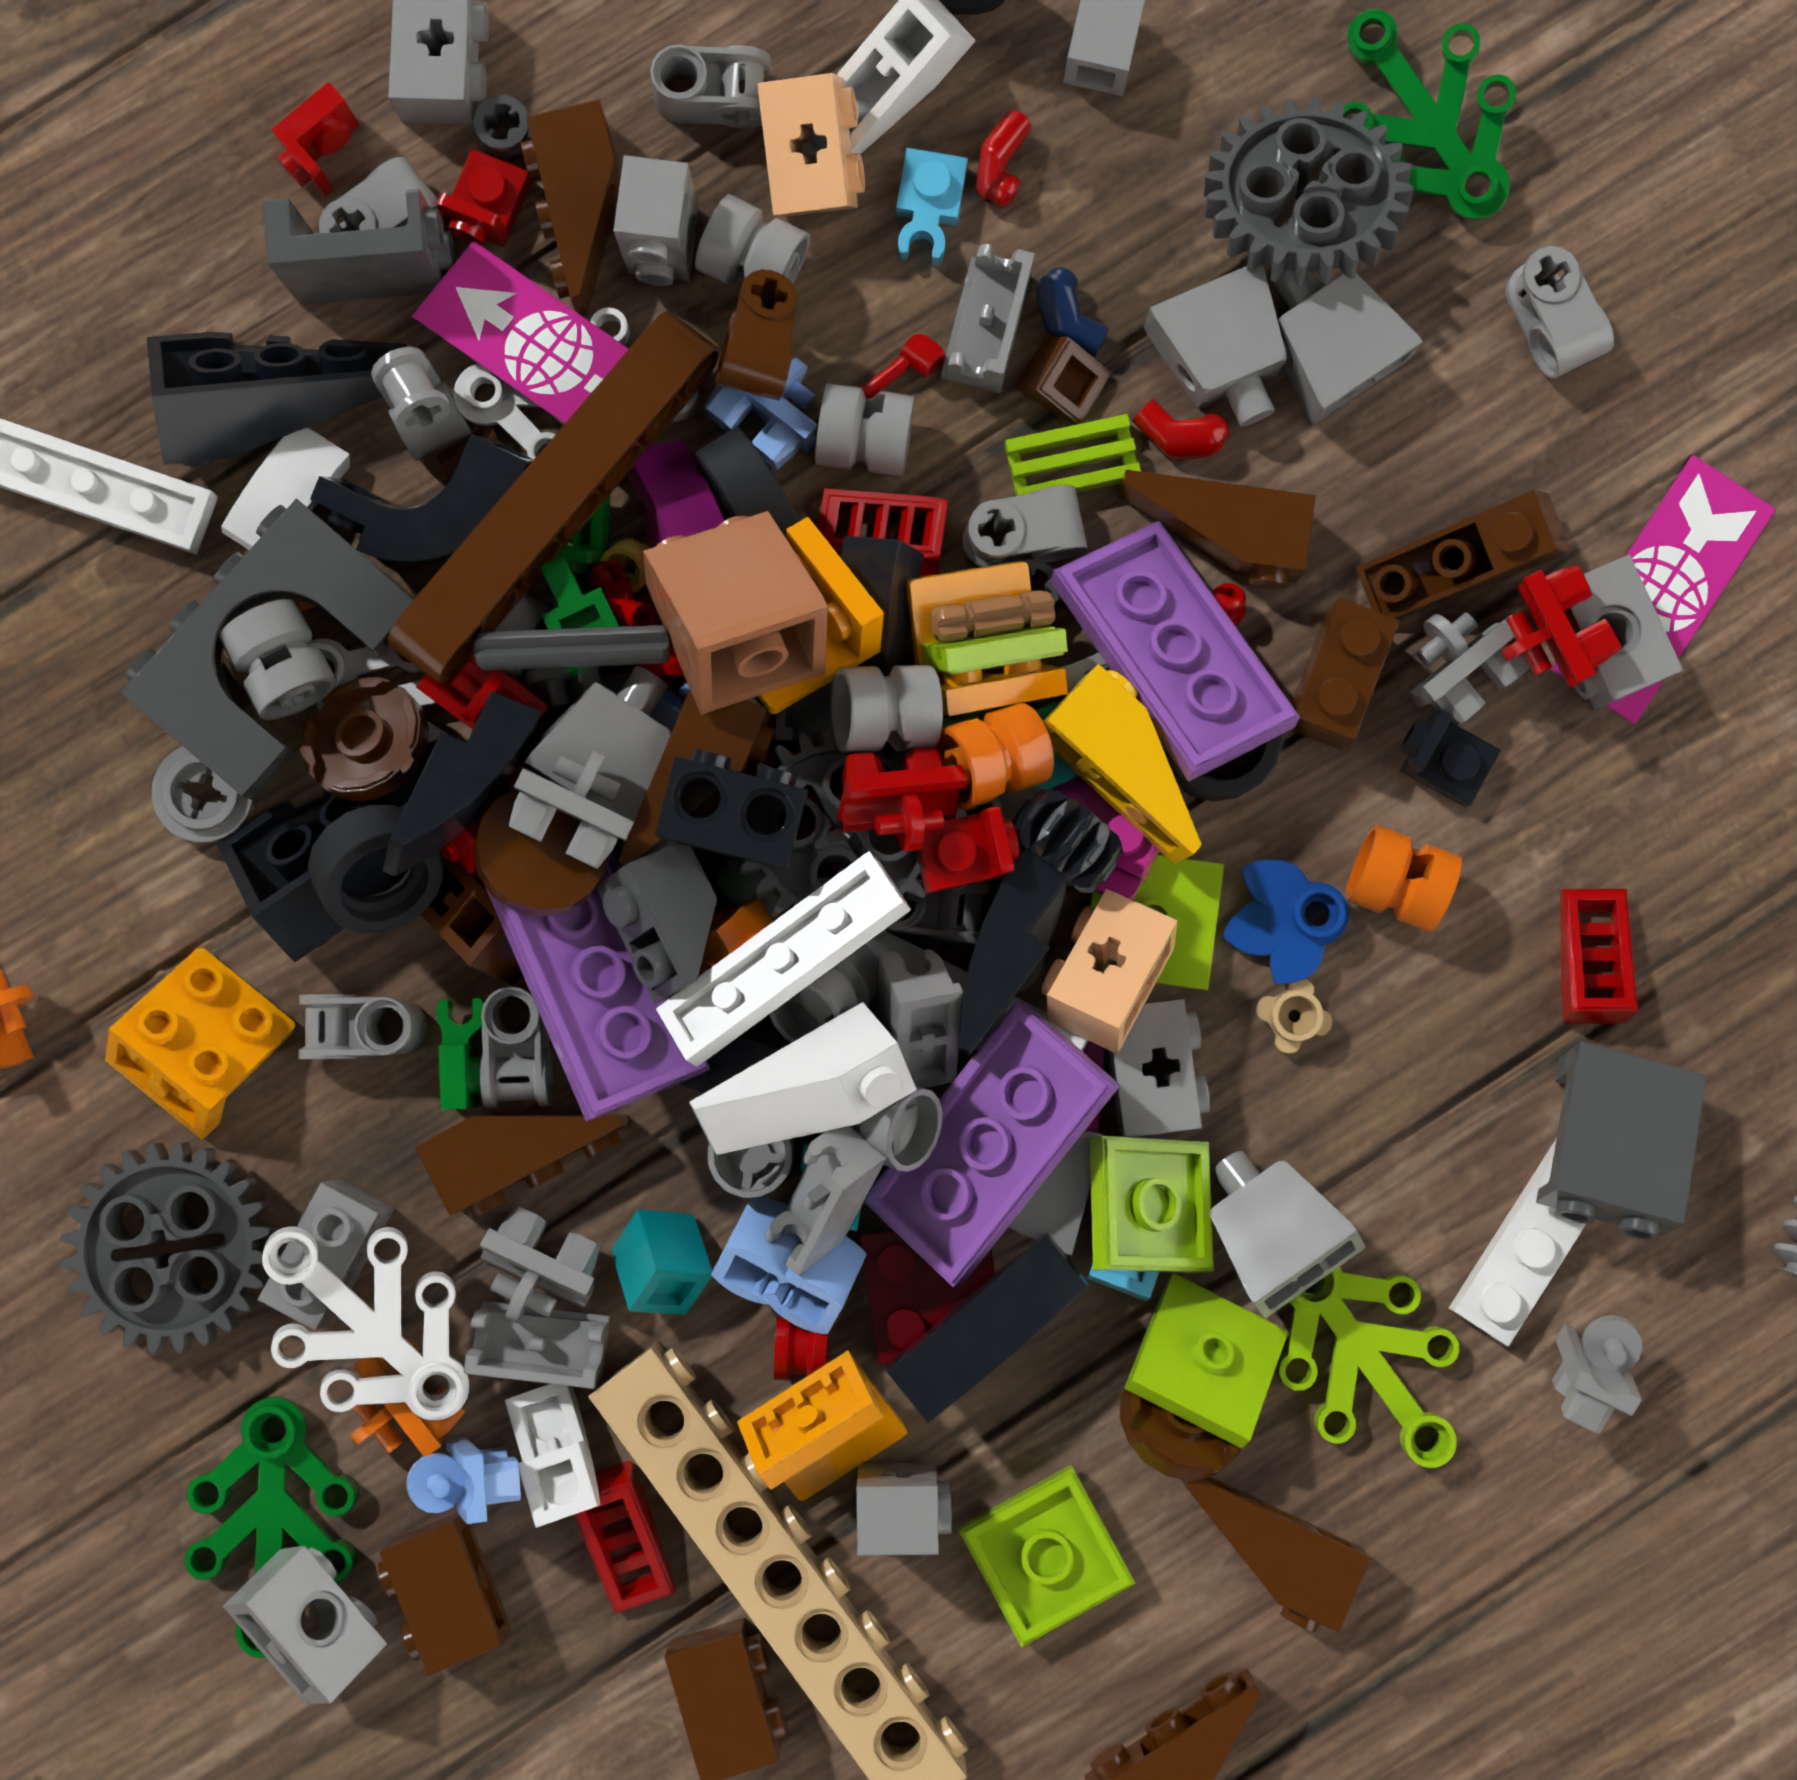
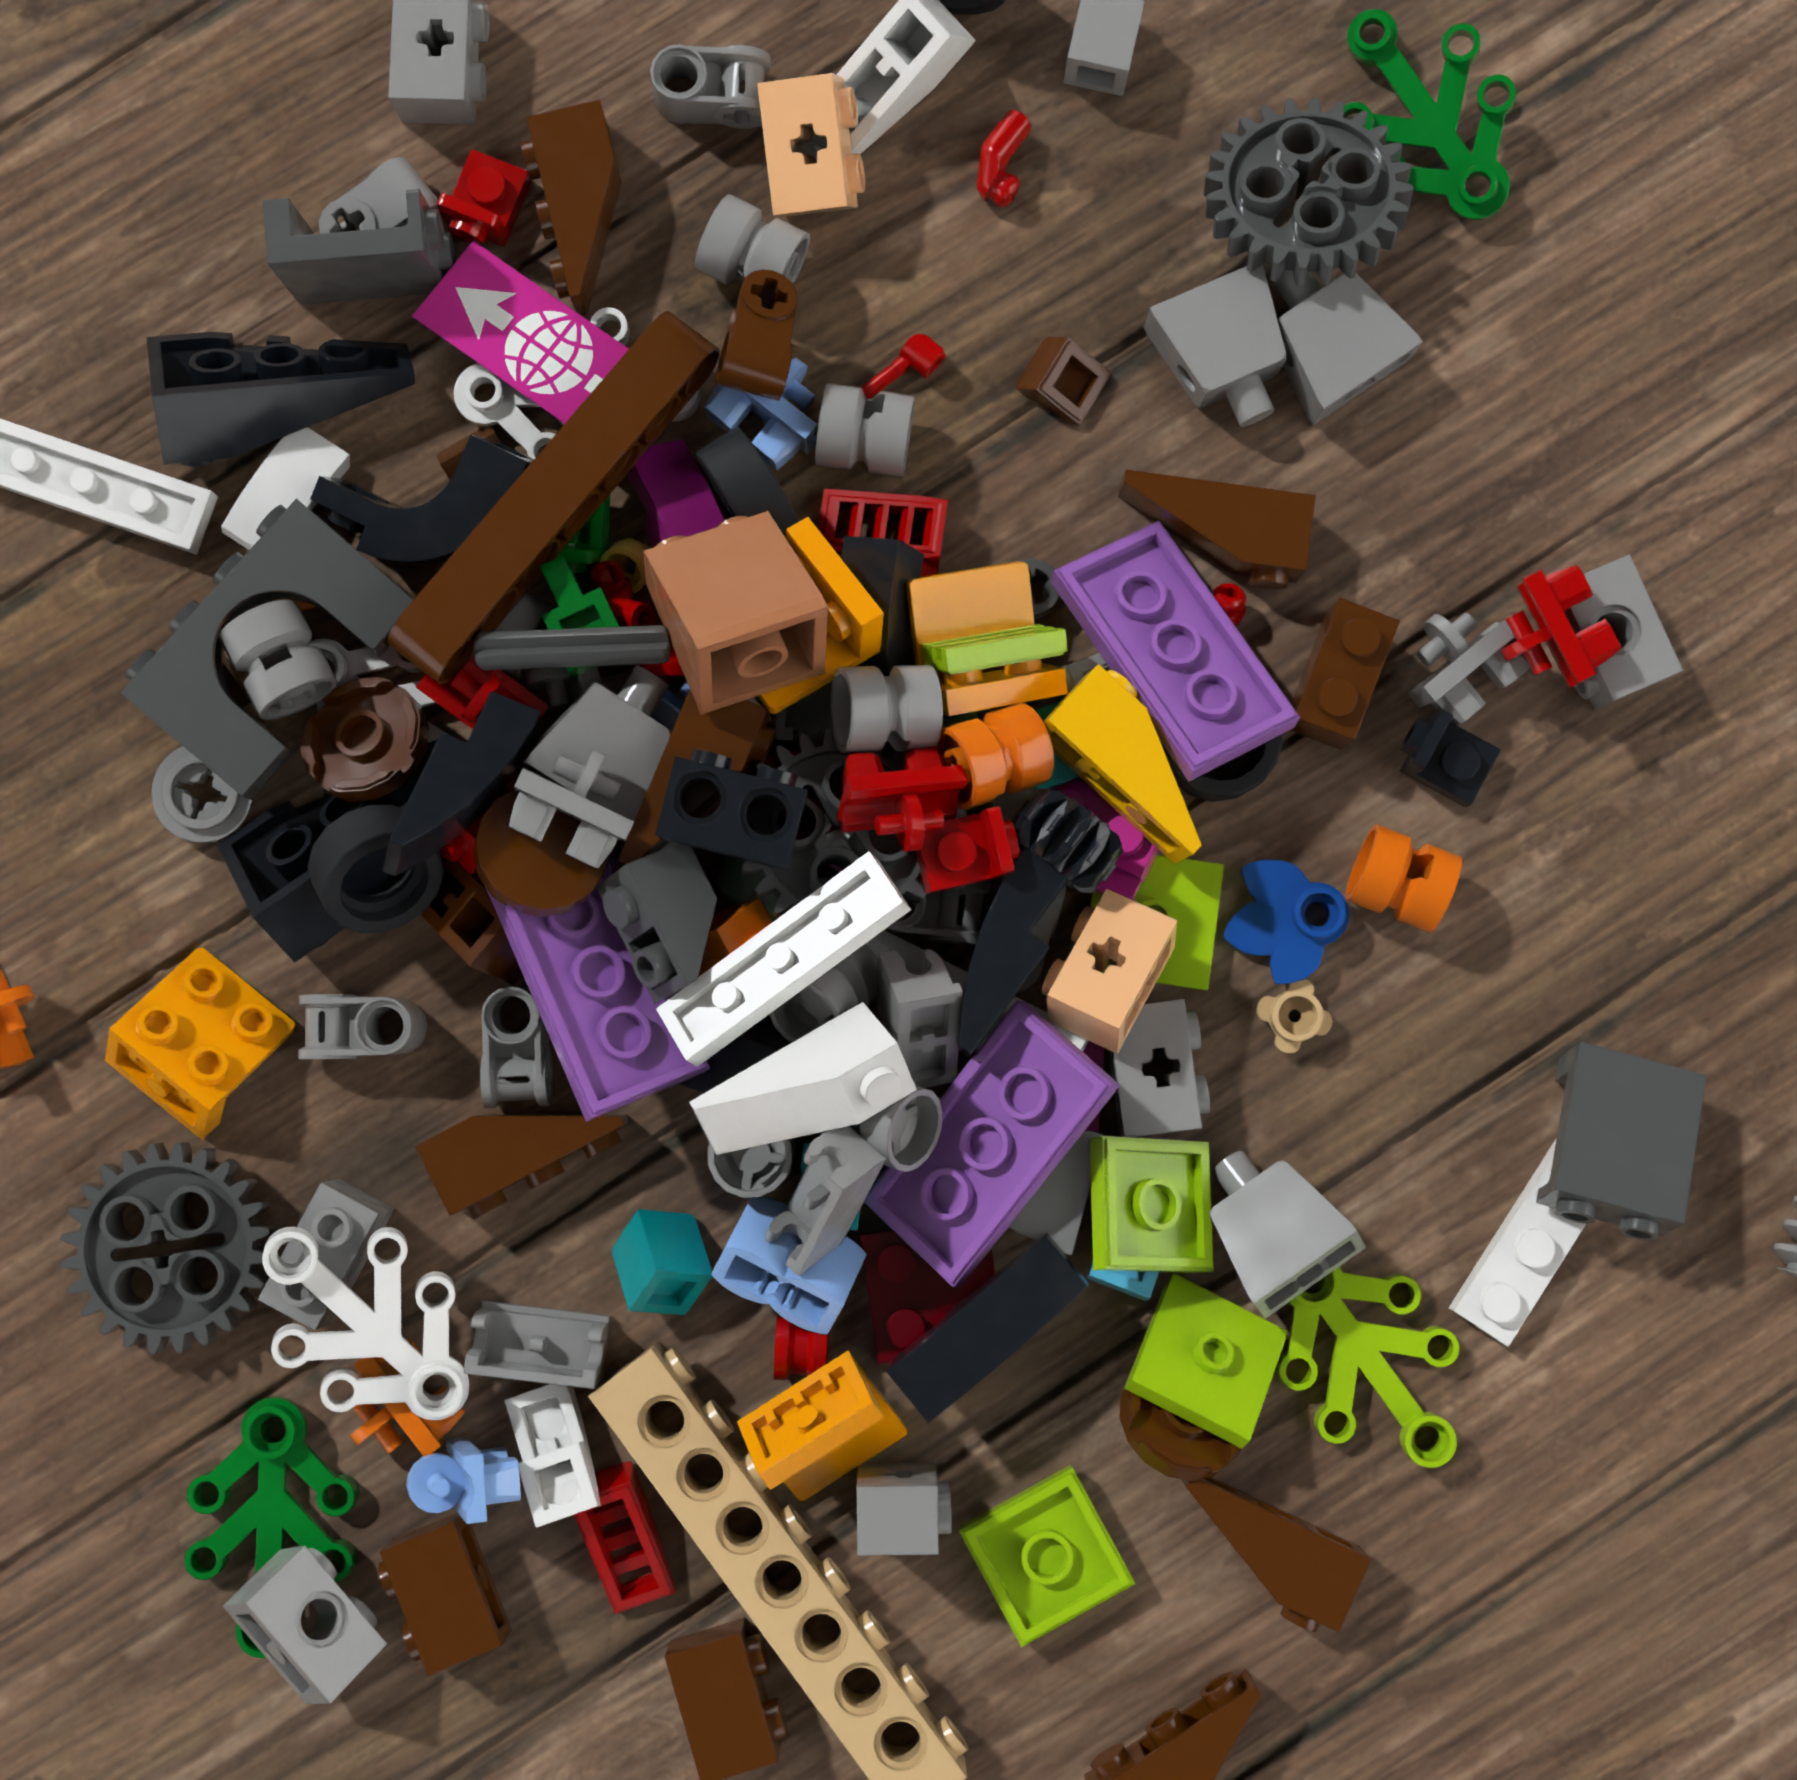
(314, 130): red bracket -> none
(419, 401): light grey piece -> none
(457, 1057): green plate -> none
(489, 115): dark grey bush -> none
(514, 1252): light grey hips -> none
(656, 219): light grey brick -> none
(929, 196): medium azure plate -> none
(987, 319): light grey hinge -> none
(992, 616): medium nougat axle -> none
(1035, 526): light grey piece -> none
(1062, 314): dark blue arm -> none
(1070, 435): lime tile -> none
(1182, 438): red arm -> none
(1465, 556): reddish brown slope -> none
(1559, 318): light grey piece -> none
(1573, 982): red slope -> none
(1597, 1371): light grey hips -> none
(1691, 555): dark pink sticker -> none

